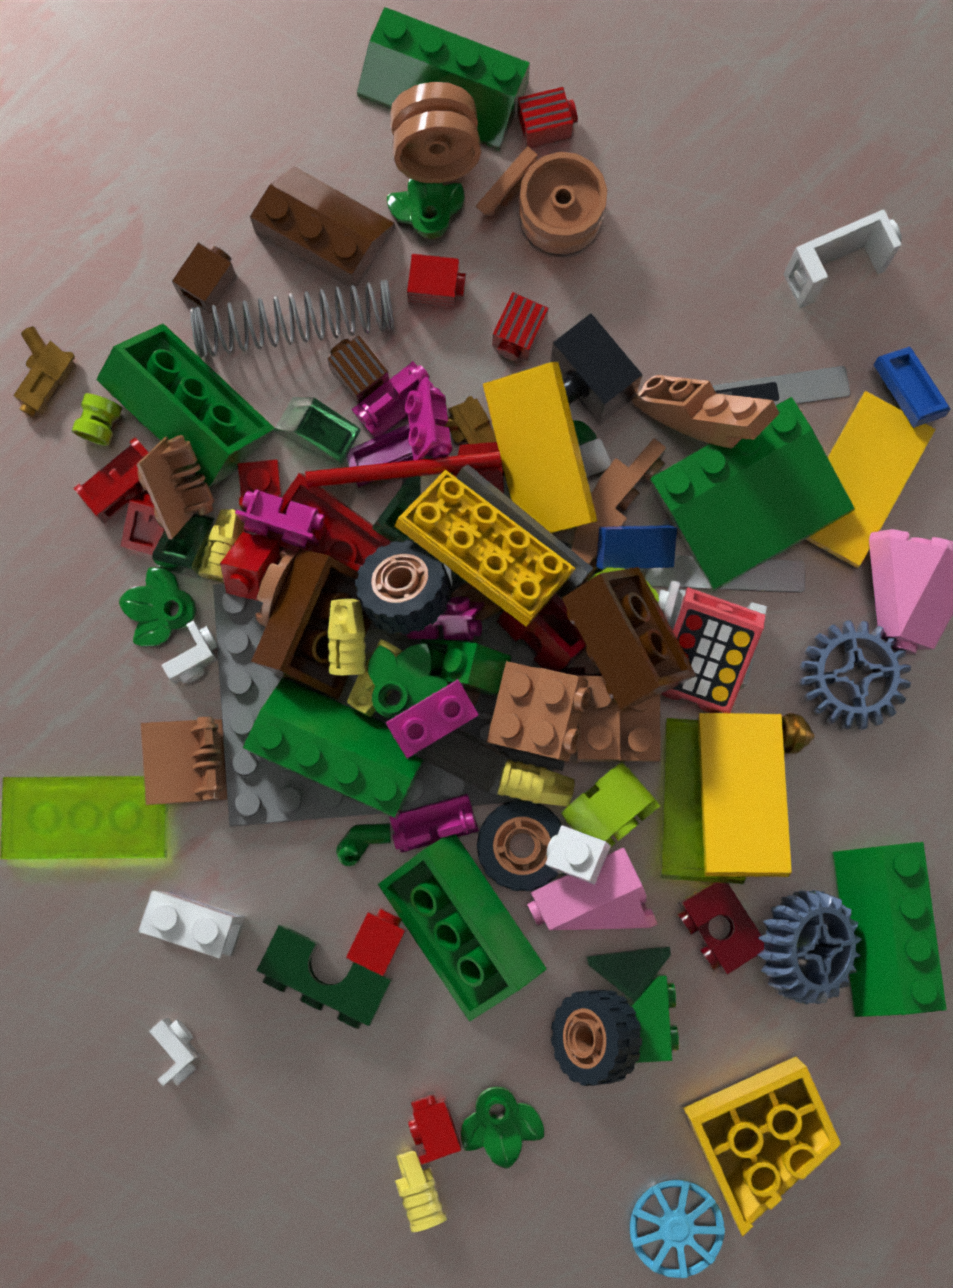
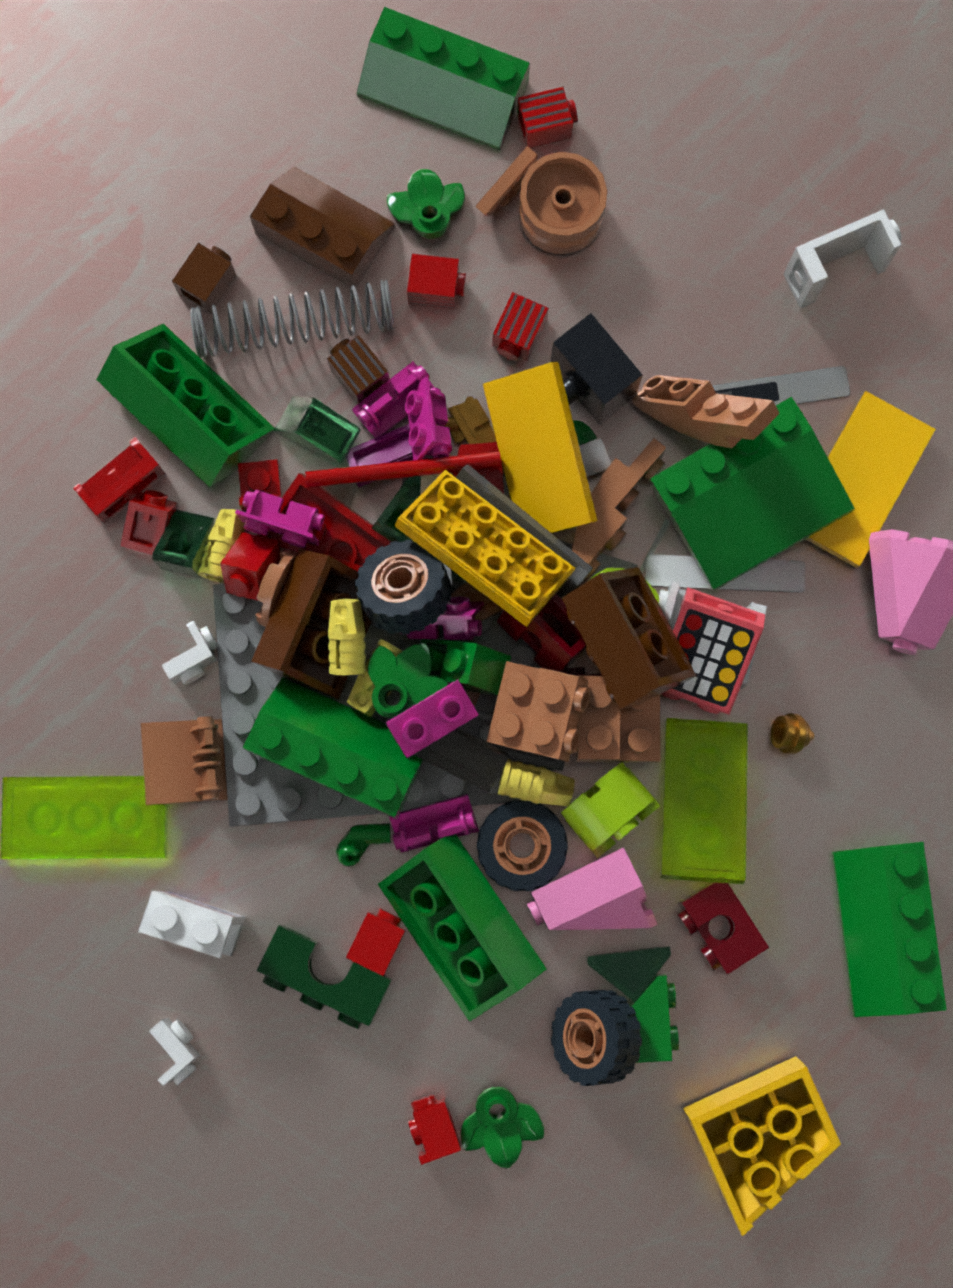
(48, 370): pearl gold piece -> none
(96, 419): lime wheel -> none
(152, 604): green plate -> none
(172, 494): nougat hinge -> none
(418, 1193): light yellow hinge -> none
(435, 132): nougat wheel -> none
(576, 854): white bracket -> none
(636, 547): blue tile -> none
(677, 1229): medium azure wheel -> none
(743, 795): yellow tile -> none
(809, 947): sand blue gear -> none
(854, 657): sand blue gear -> none
(911, 386): blue tile -> none

